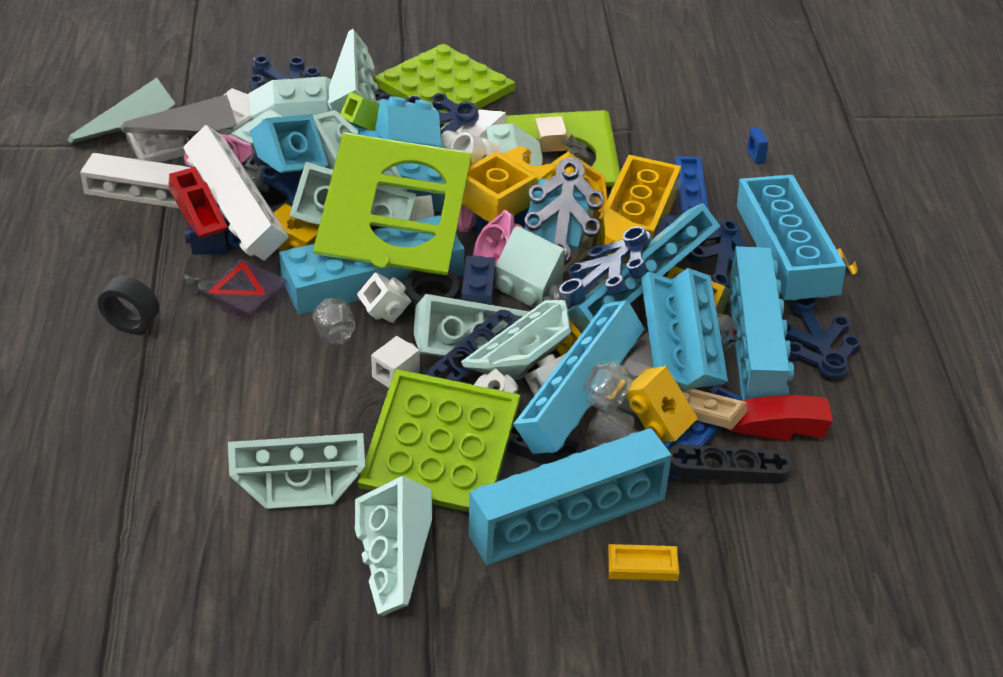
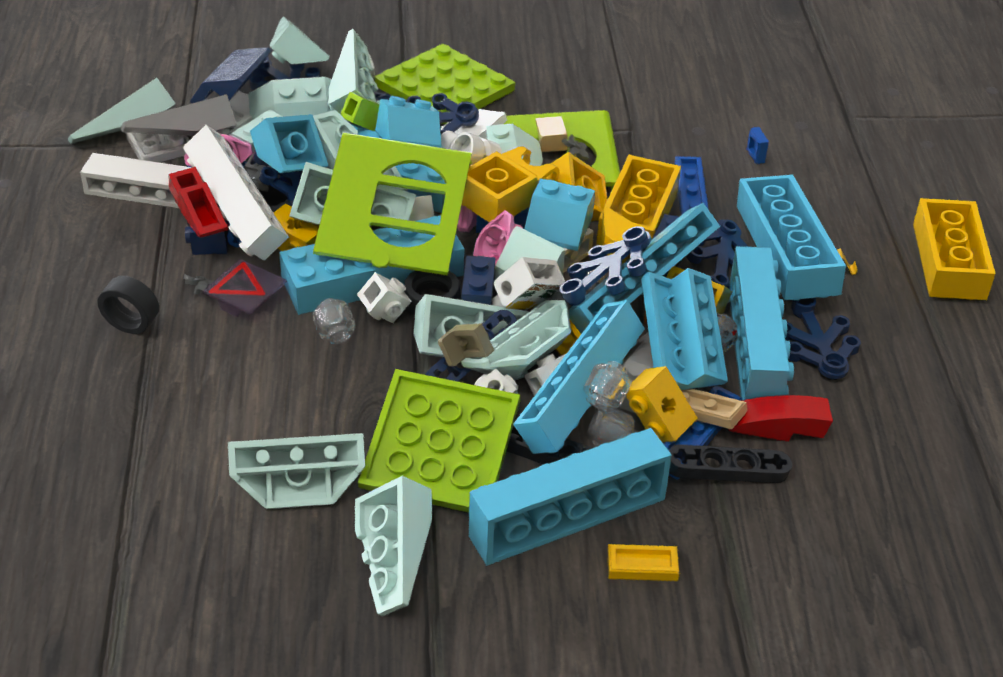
(232, 73): none -> dark blue slope
(294, 46): none -> light aqua wedge
(392, 356): white brick -> none
(465, 342): none -> dark tan bracket
(527, 283): none -> white torso
(565, 203): plant -> none
(953, 249): none -> yellow brick

